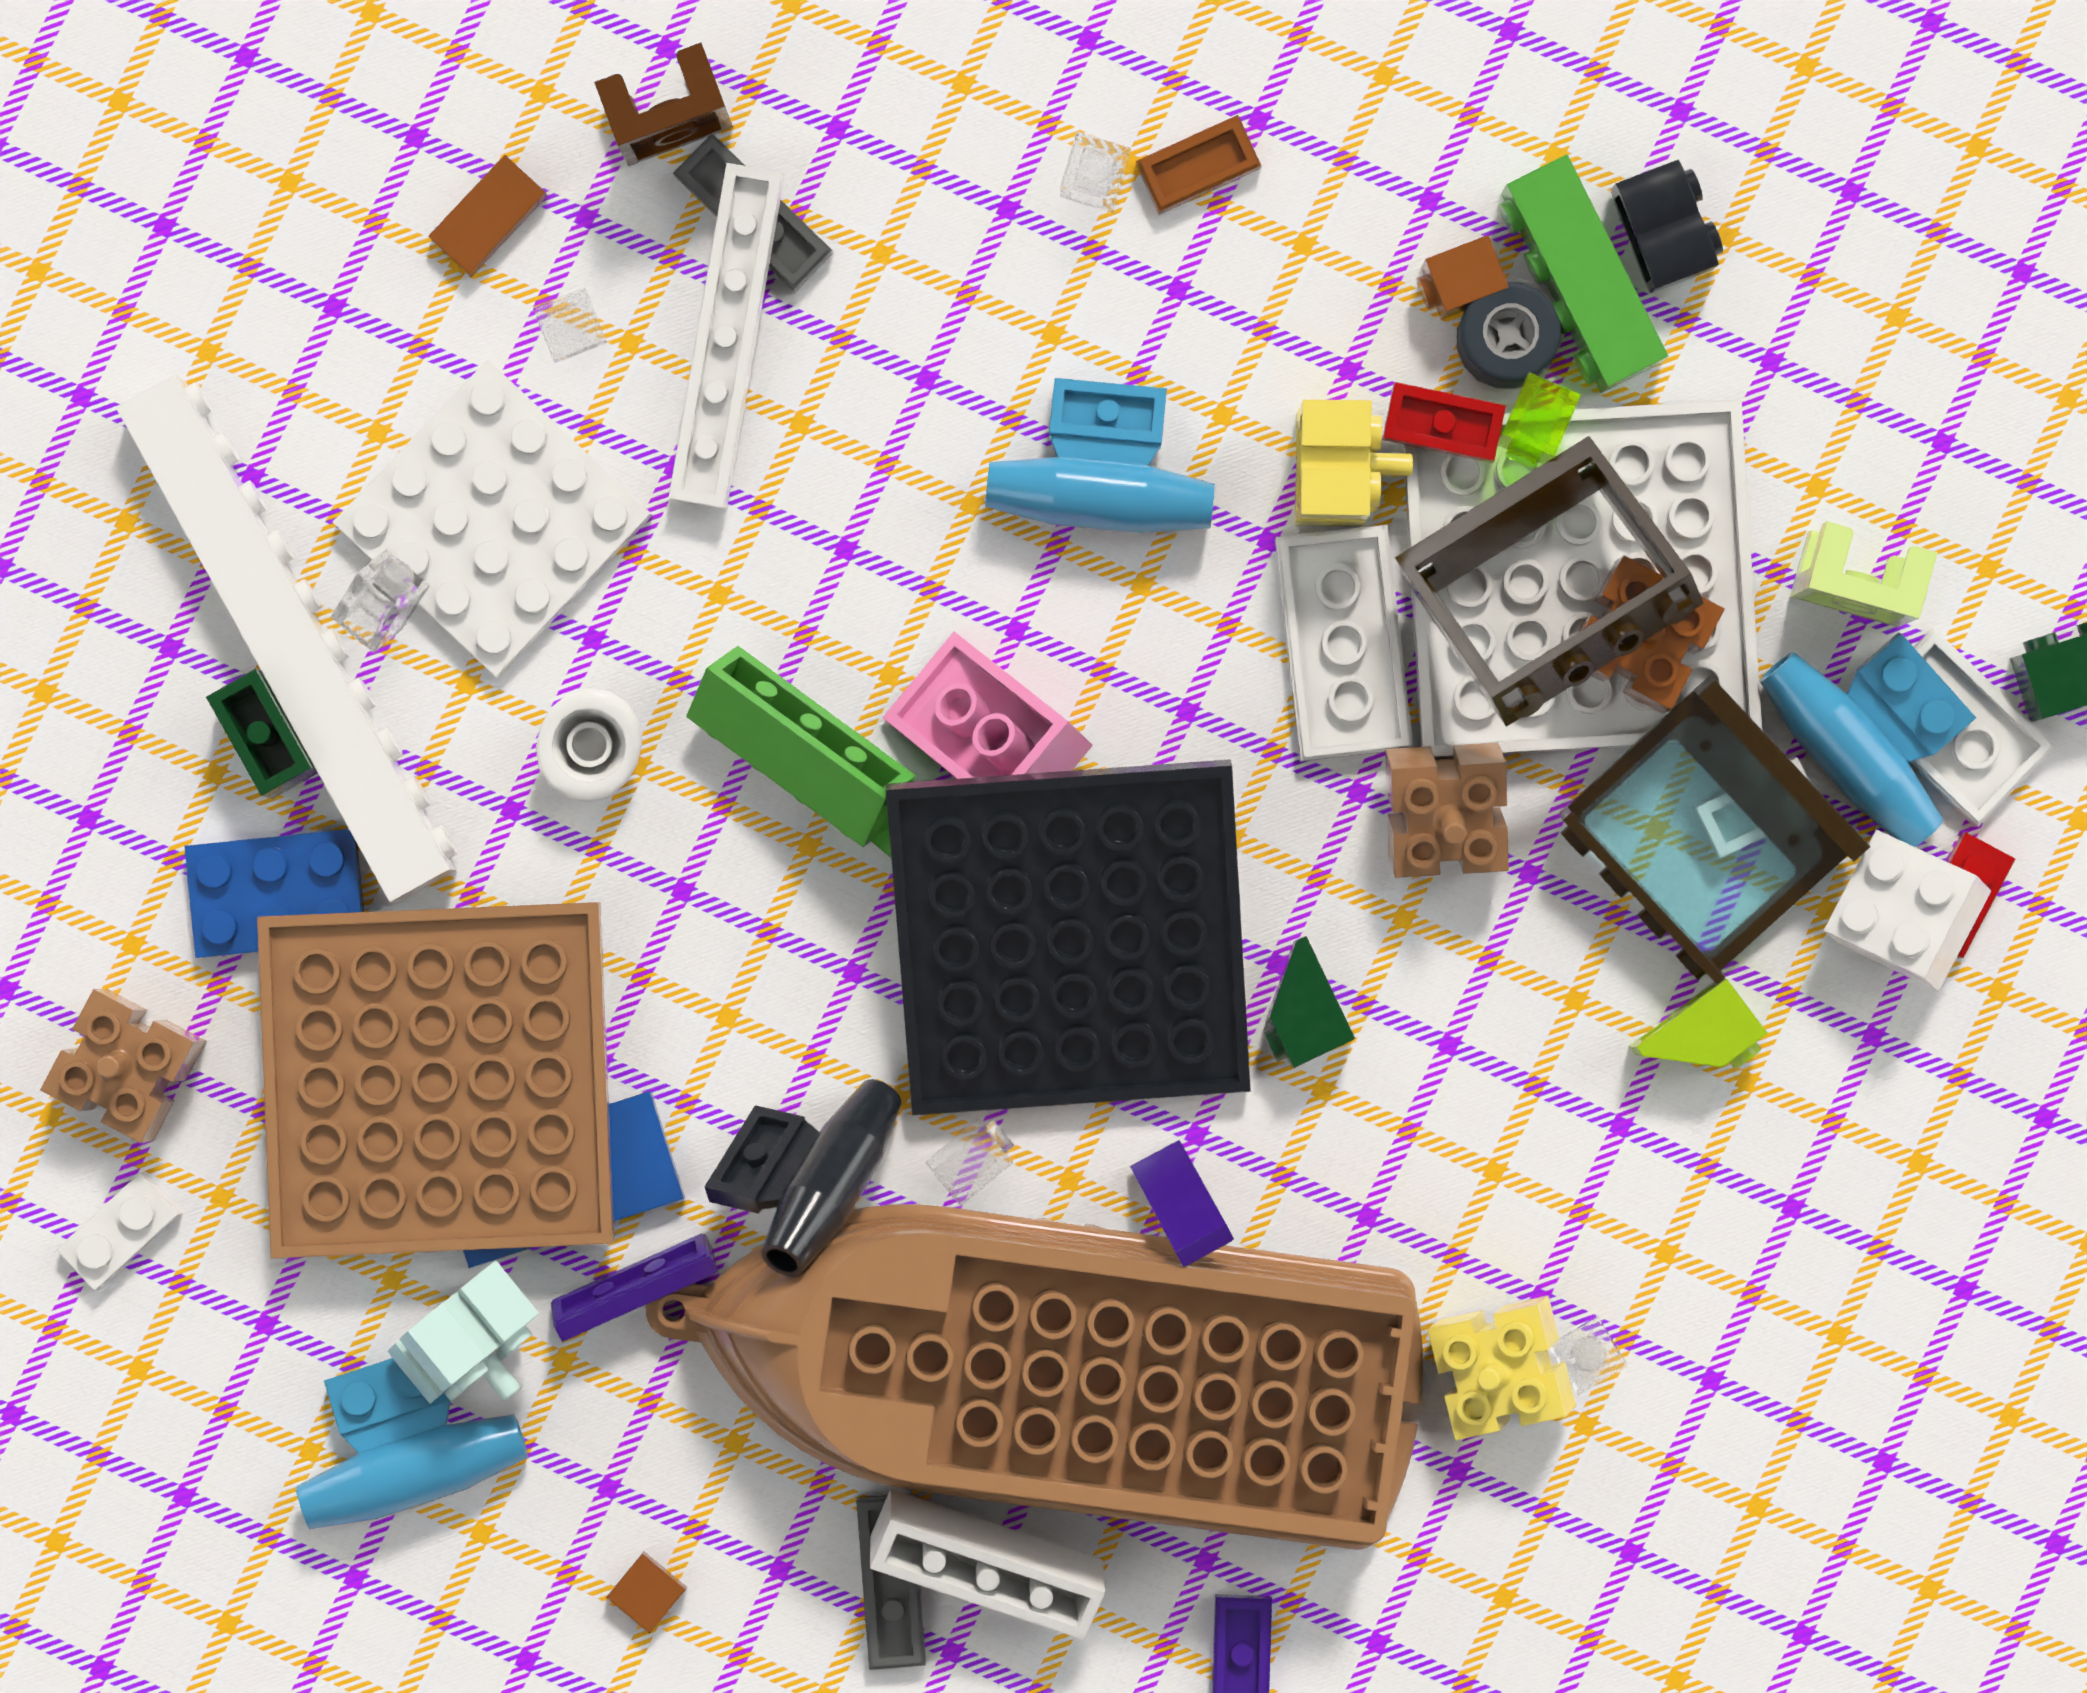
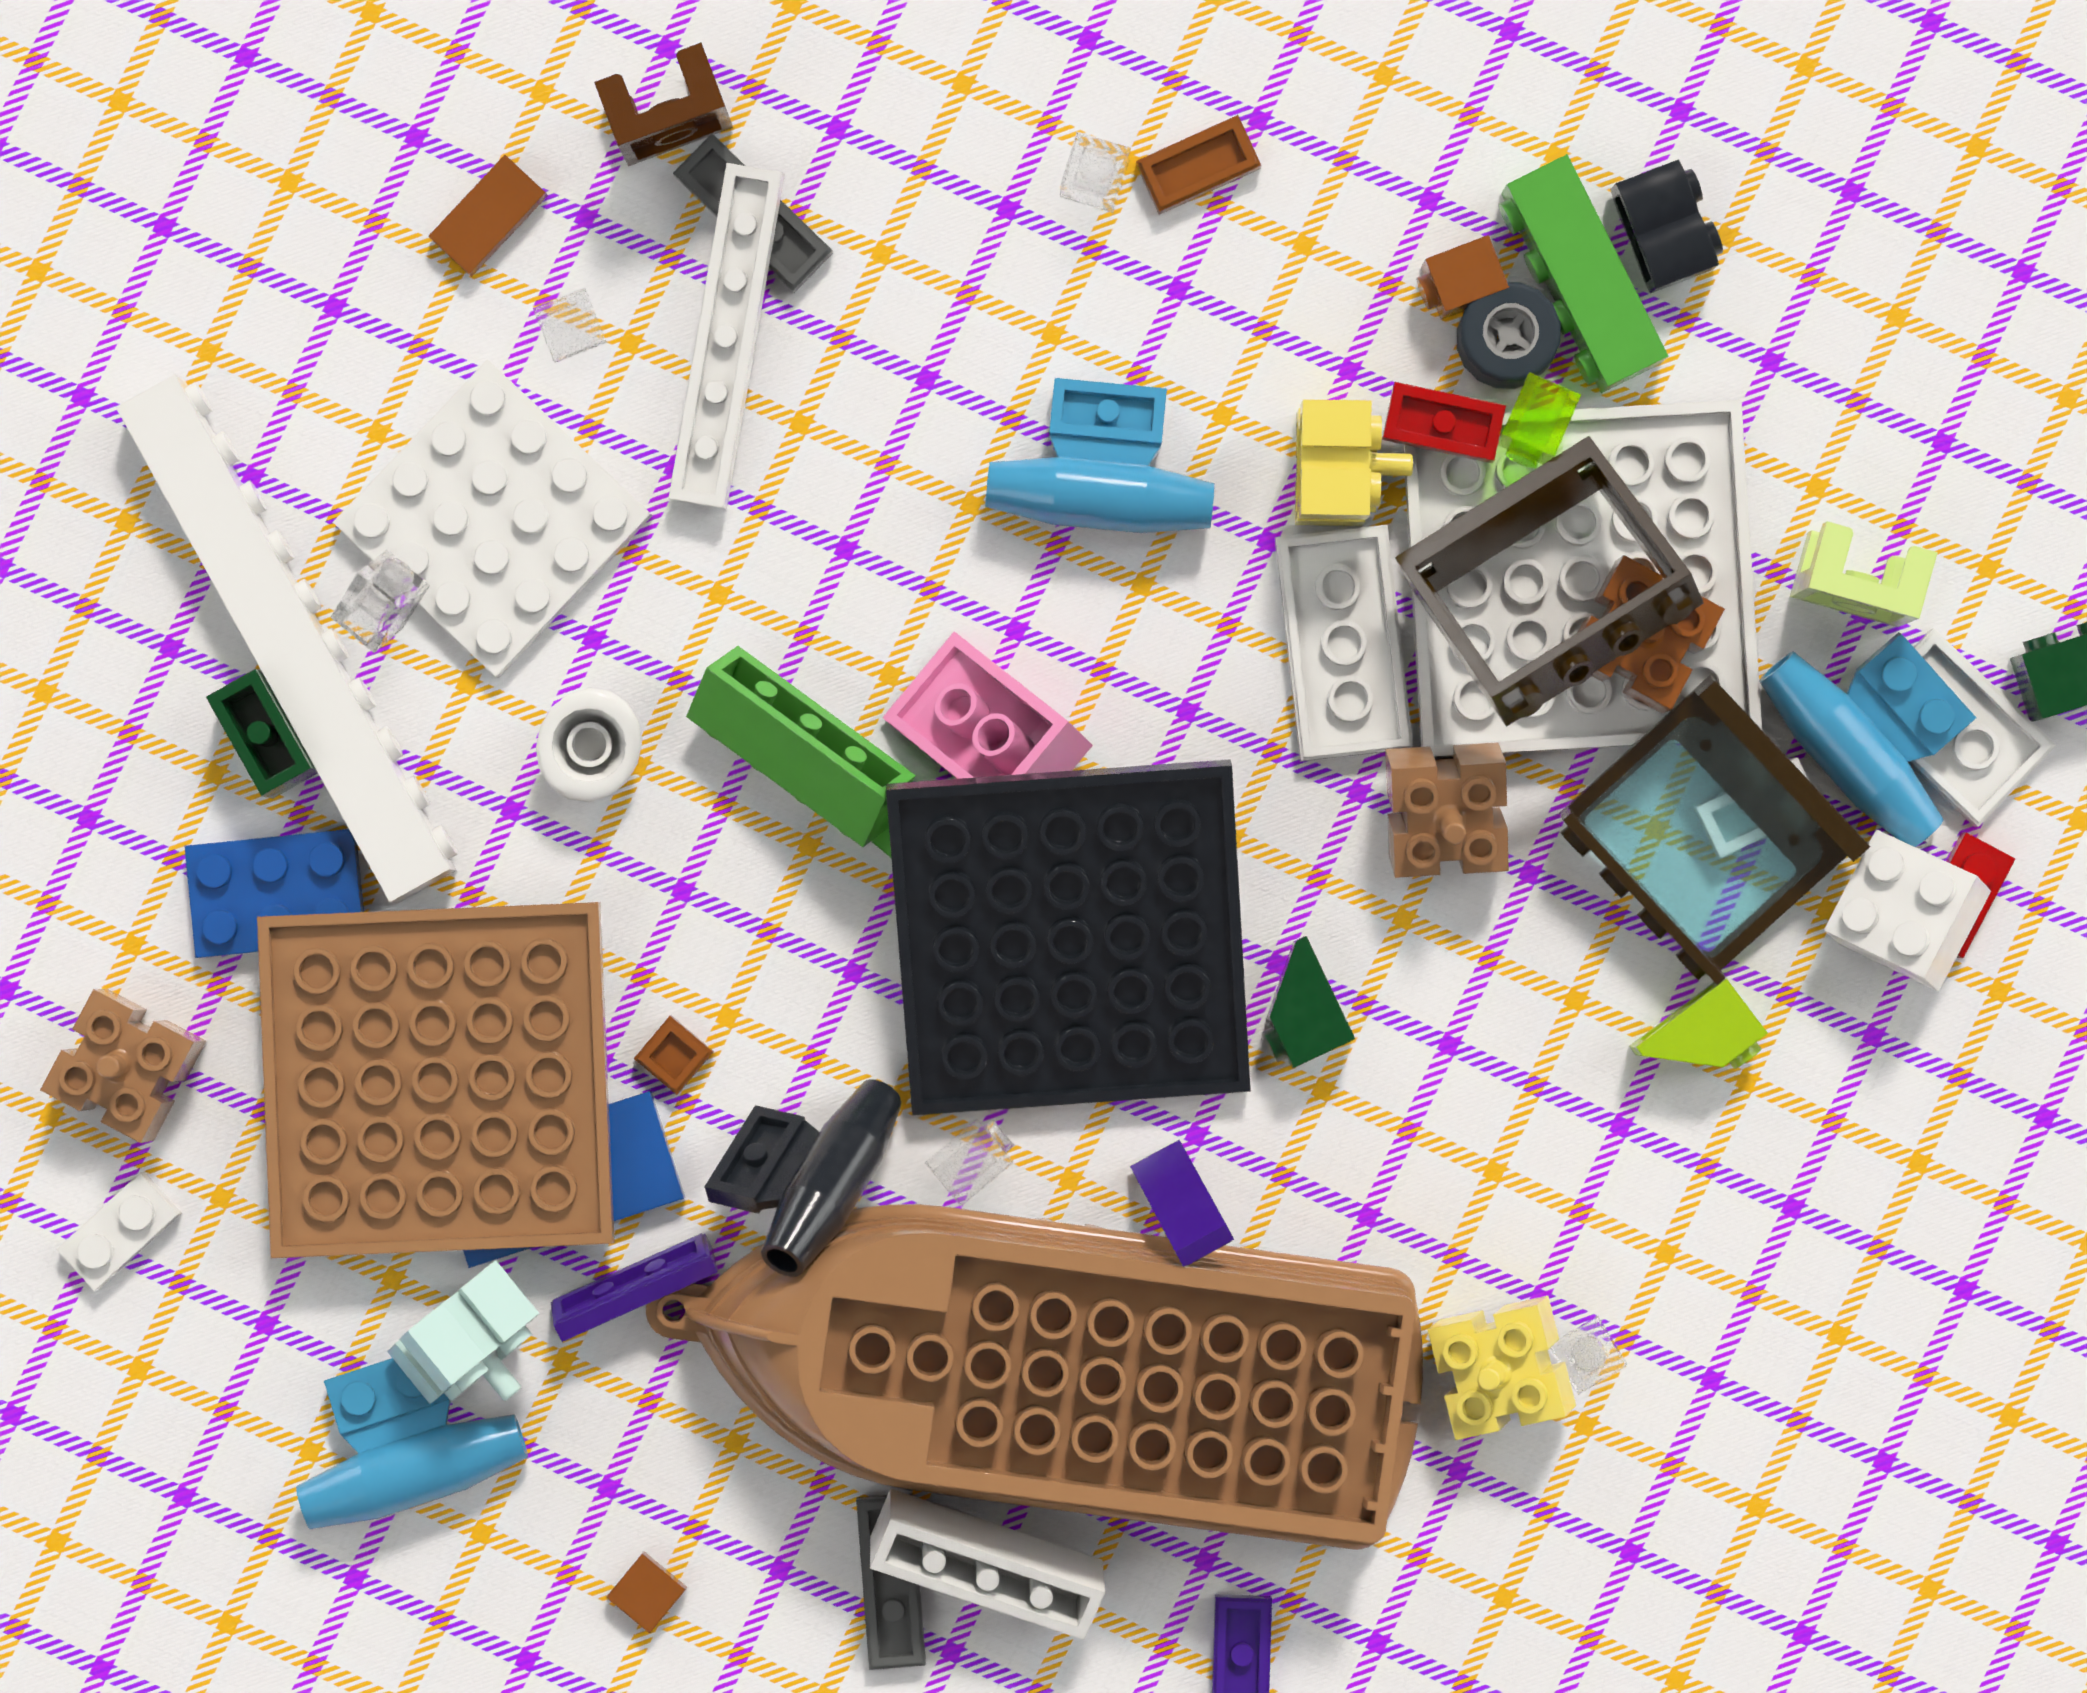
(673, 1055): none -> dark orange tile

